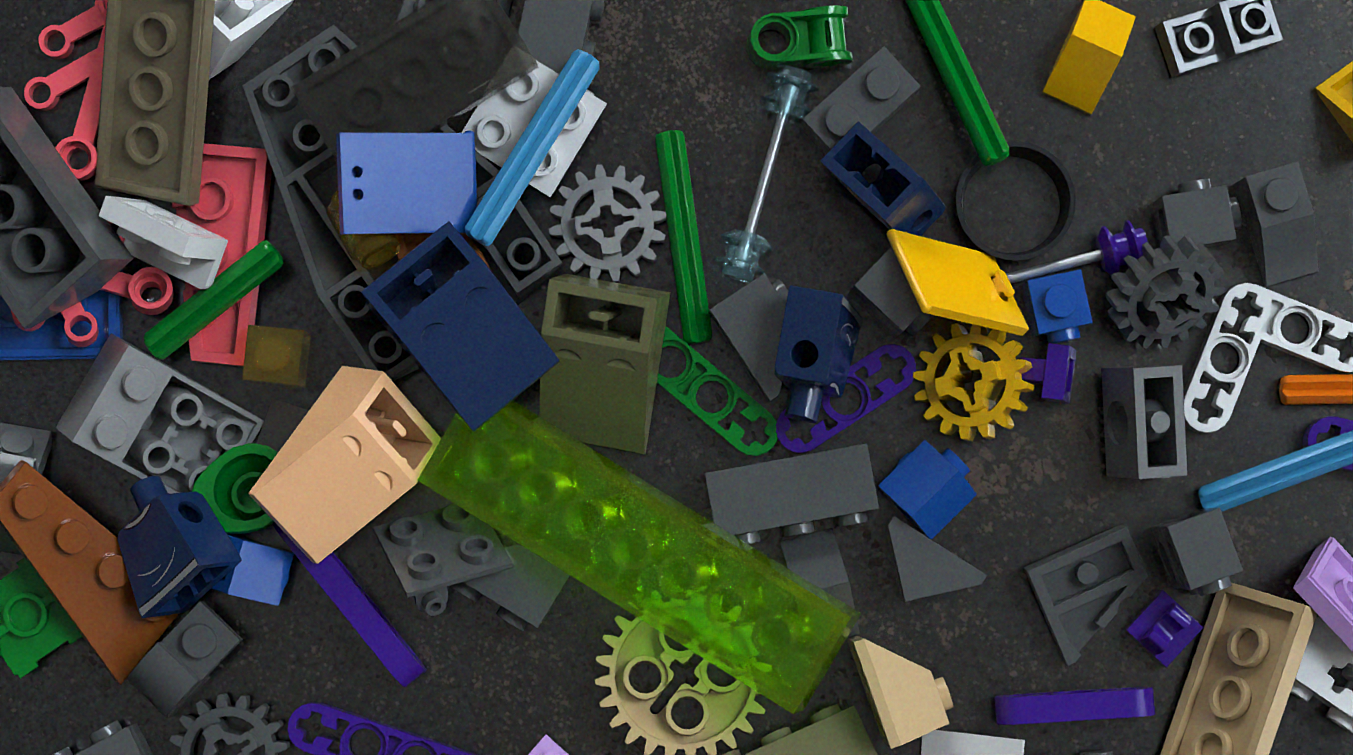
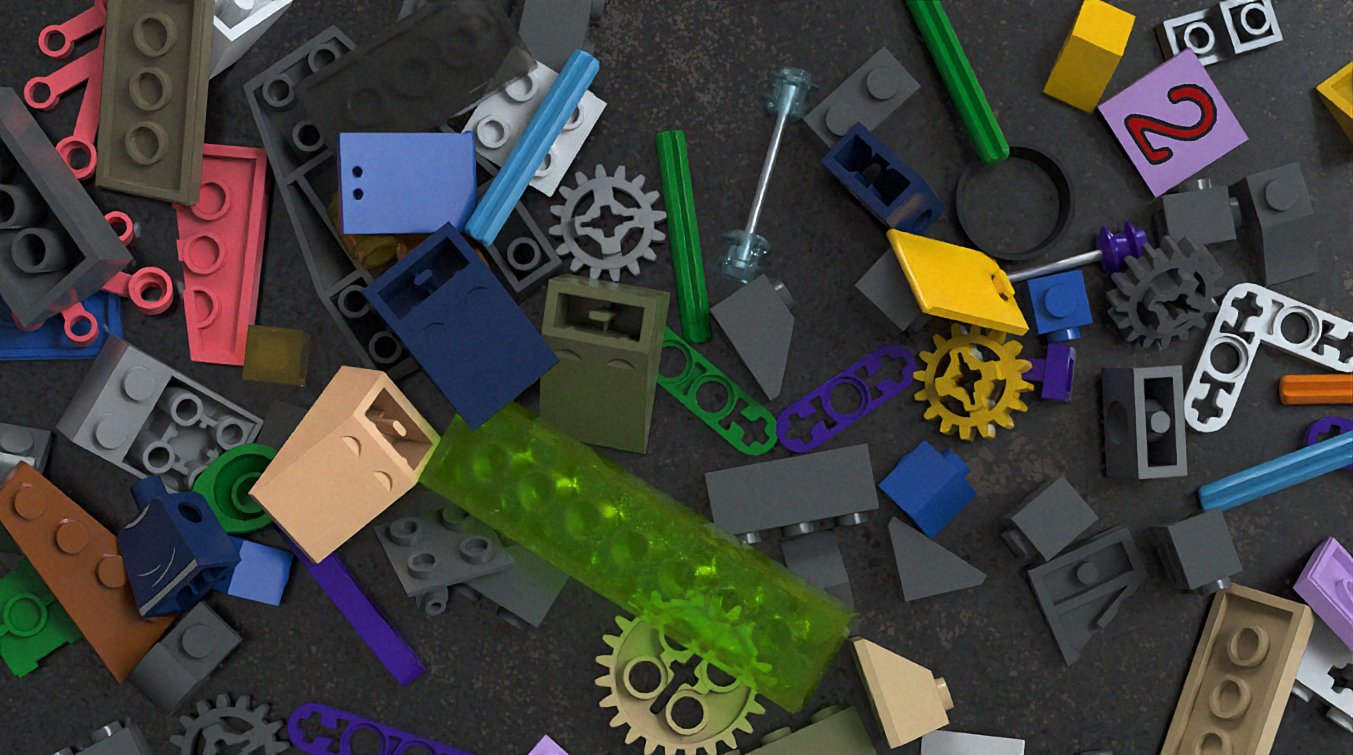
(166, 240): white bracket -> none
(211, 303): green axle -> none
(804, 38): green piece -> none
(818, 329): dark blue torso -> none
(1046, 520): none -> dark grey brick
(1074, 705): dark purple beam -> none
(1163, 628): dark purple tile -> none
(1172, 122): none -> lavender tile

